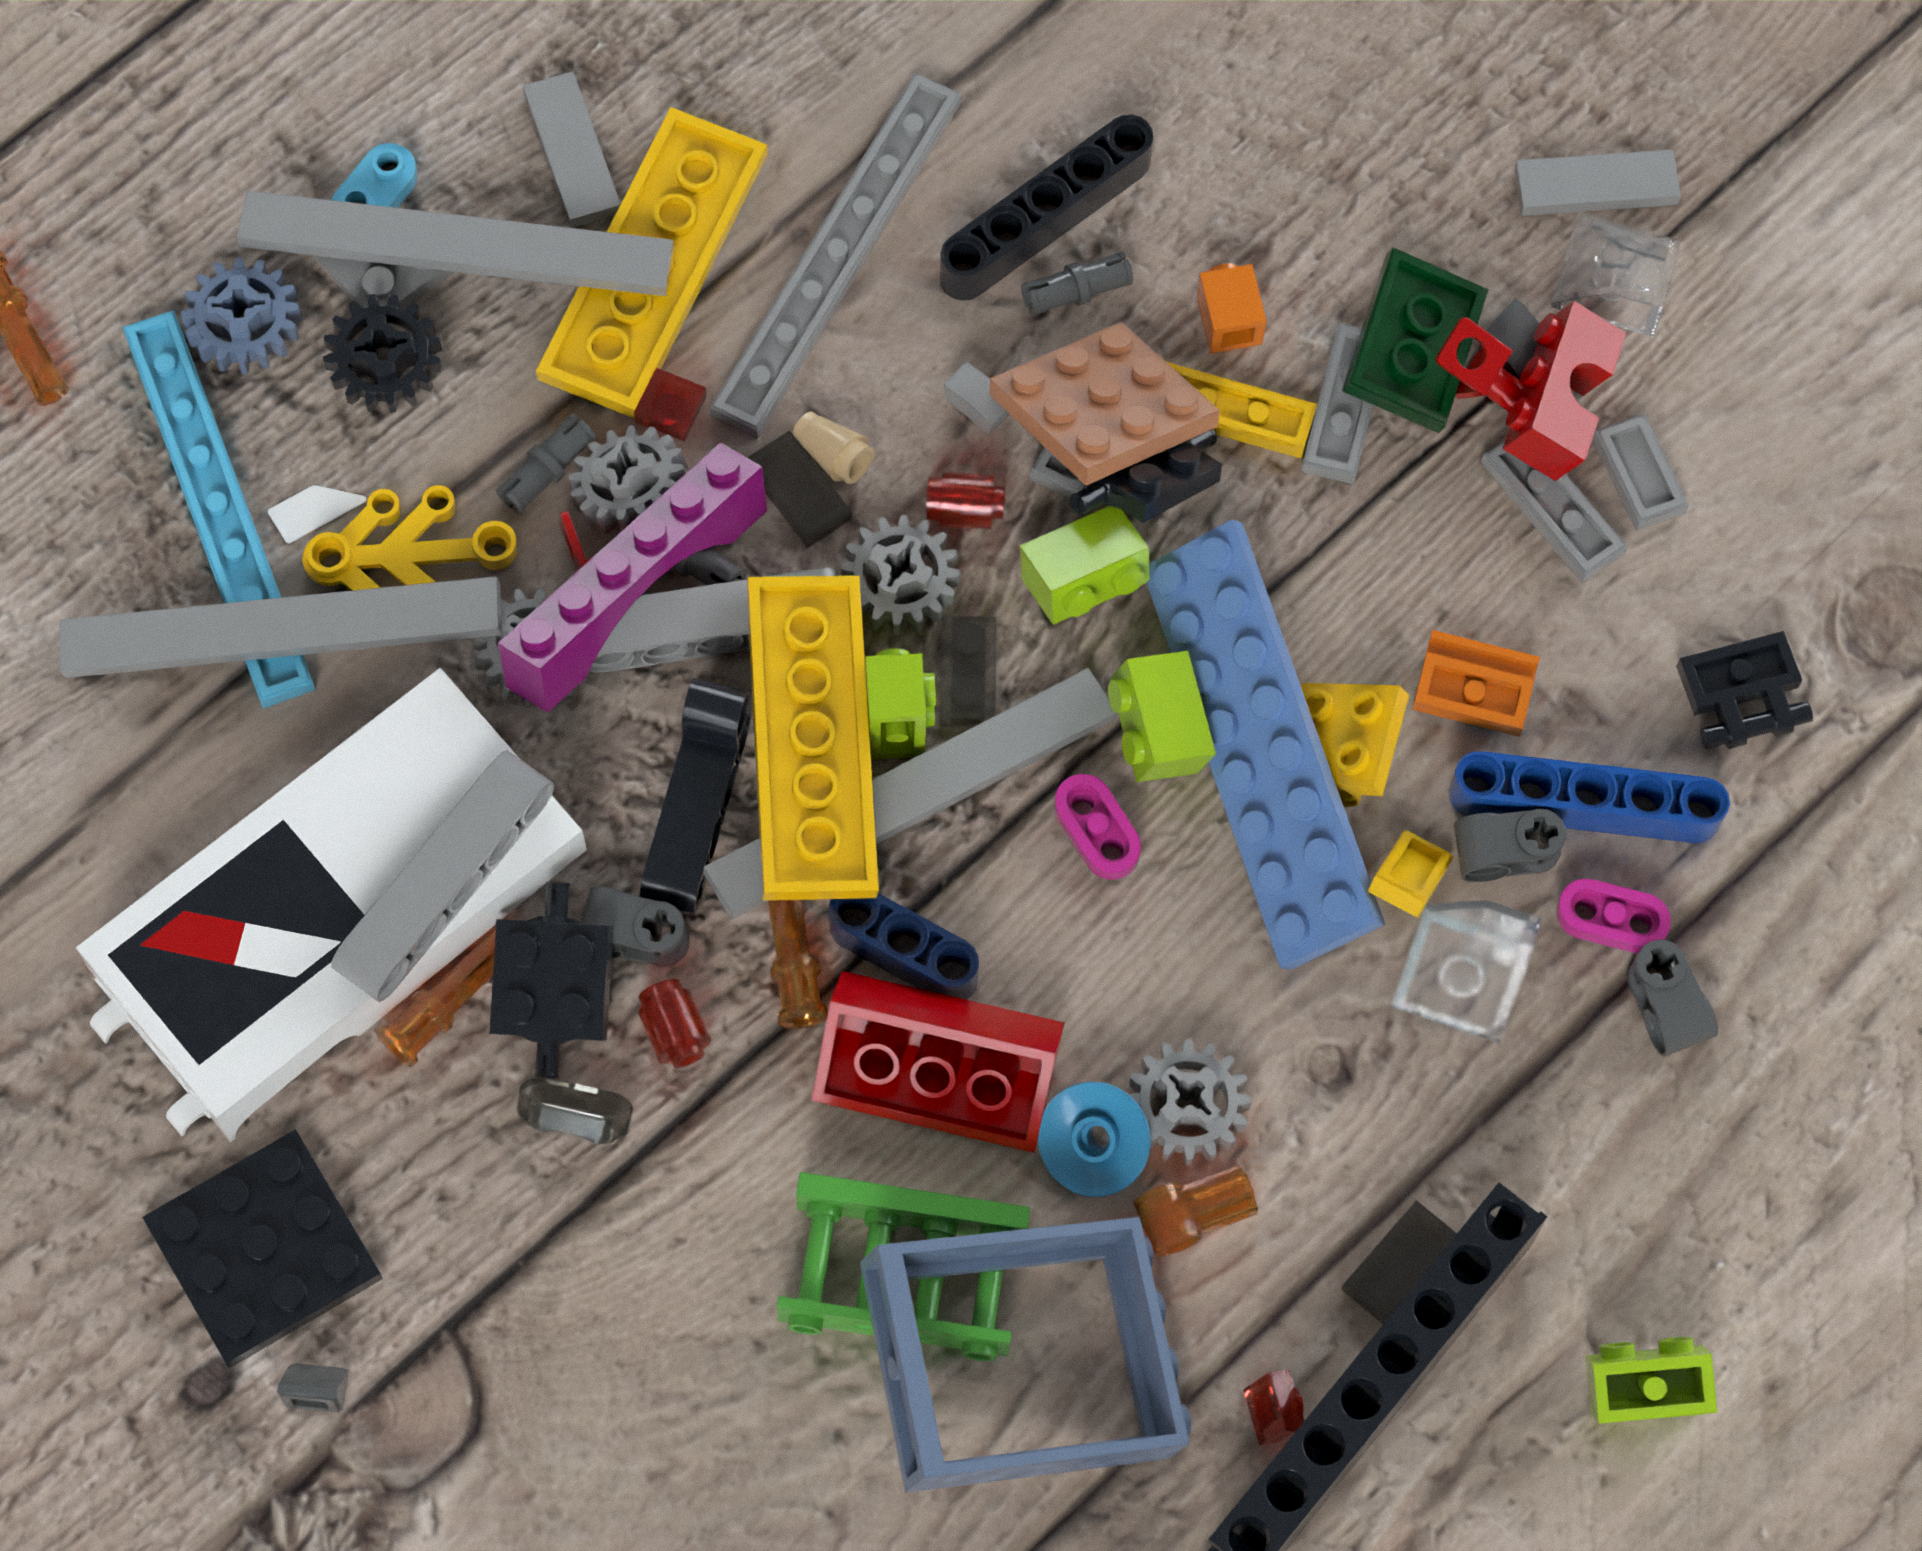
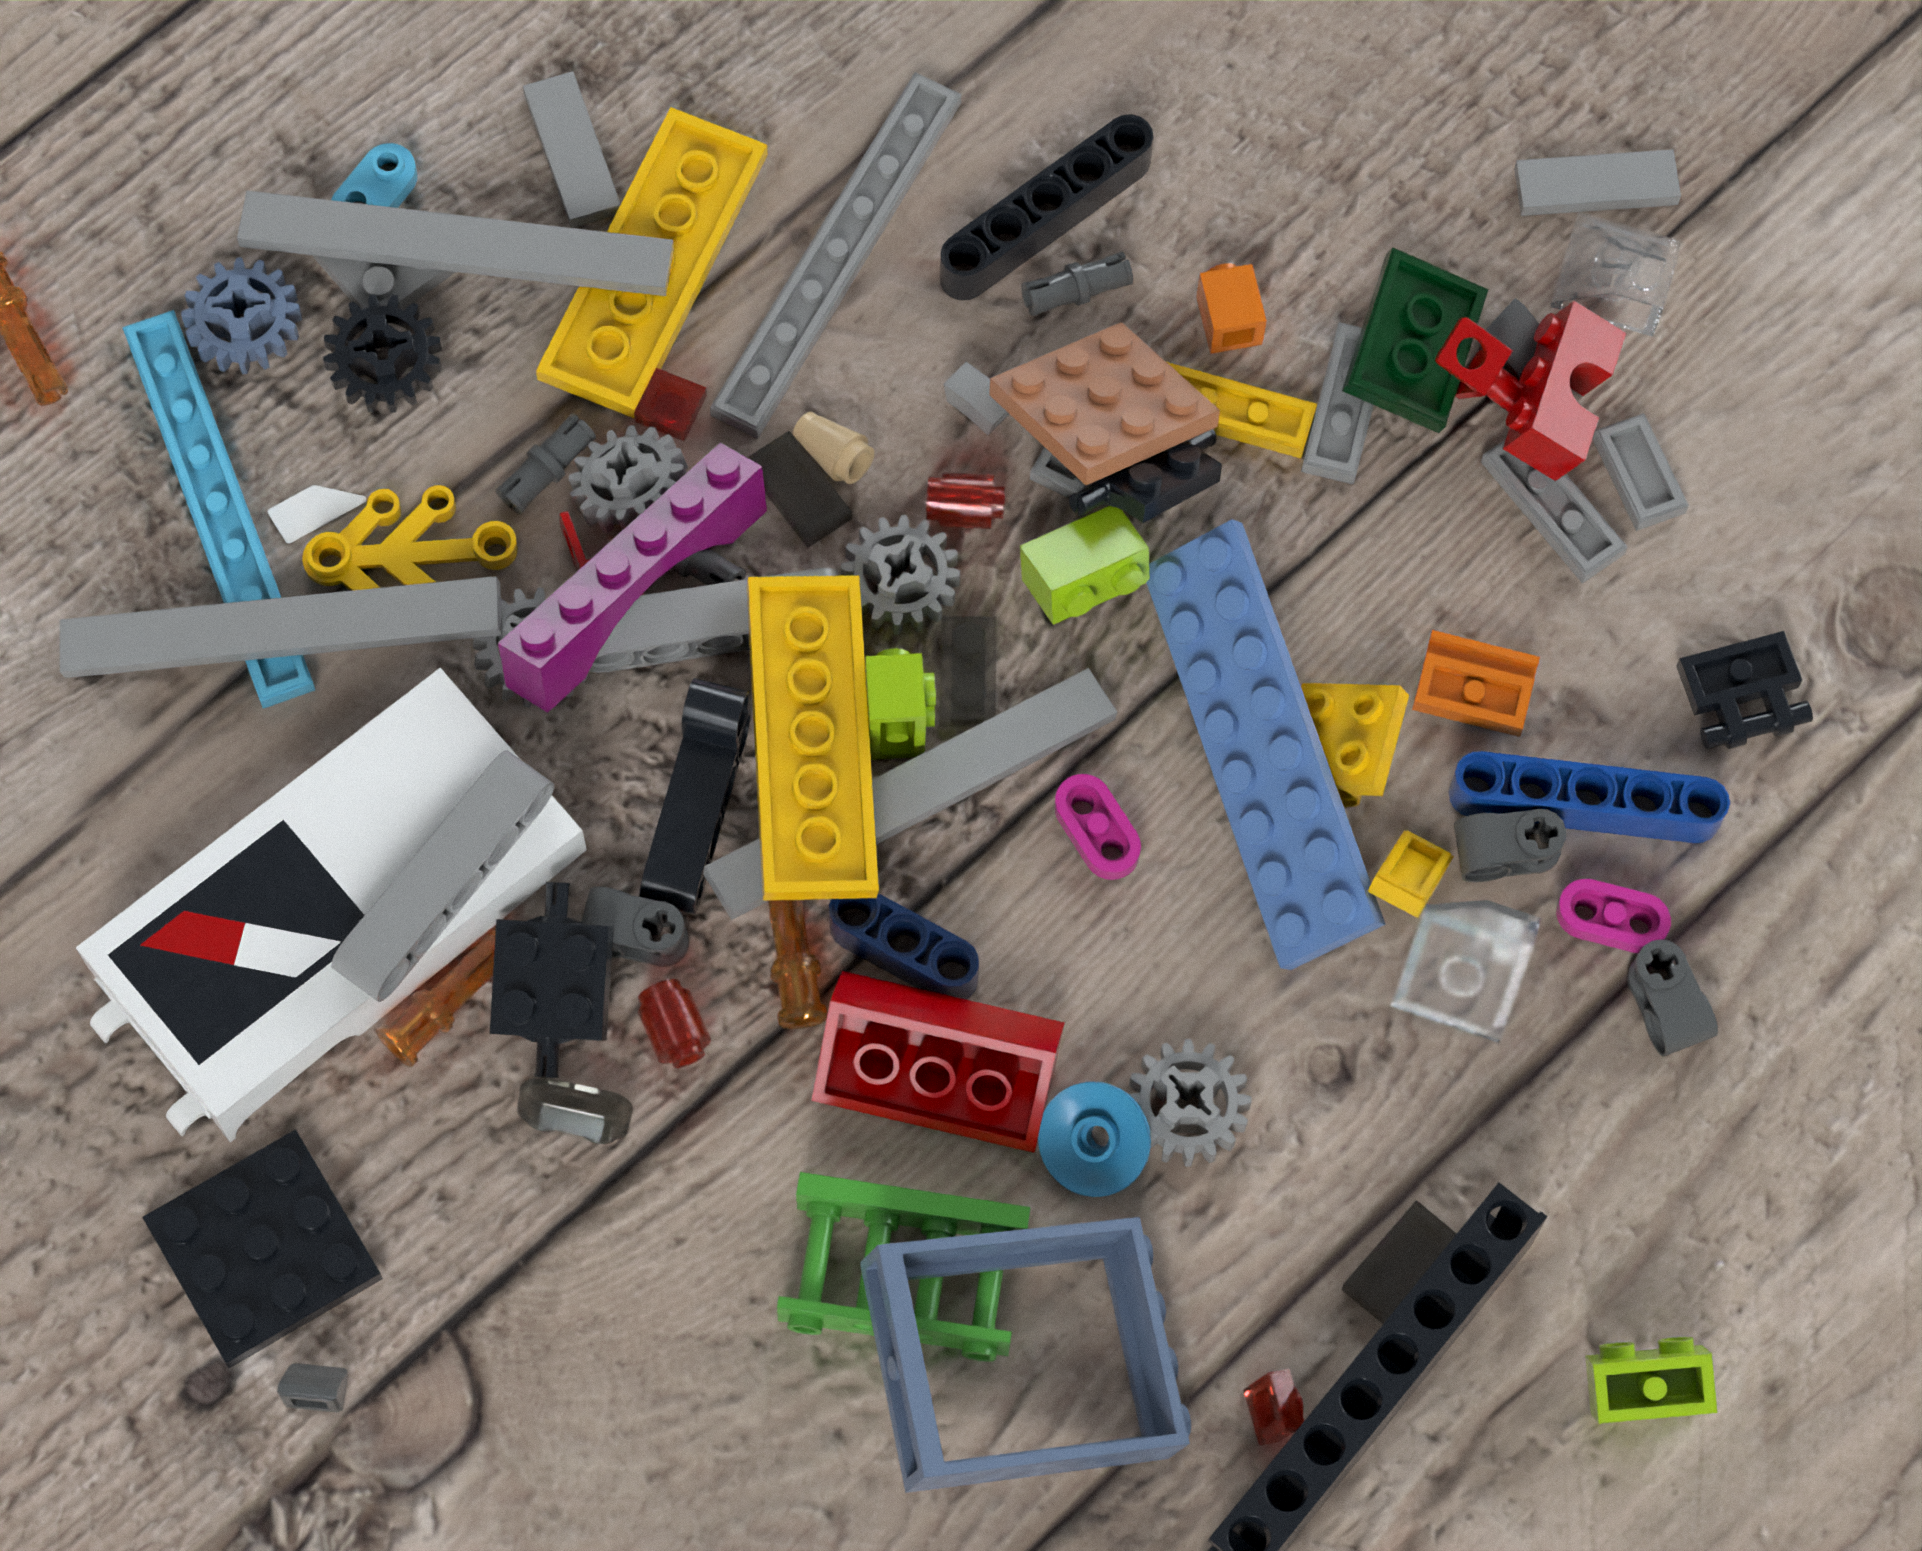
(1161, 716): lime brick -> none
(1180, 1215): clear orange piece -> none

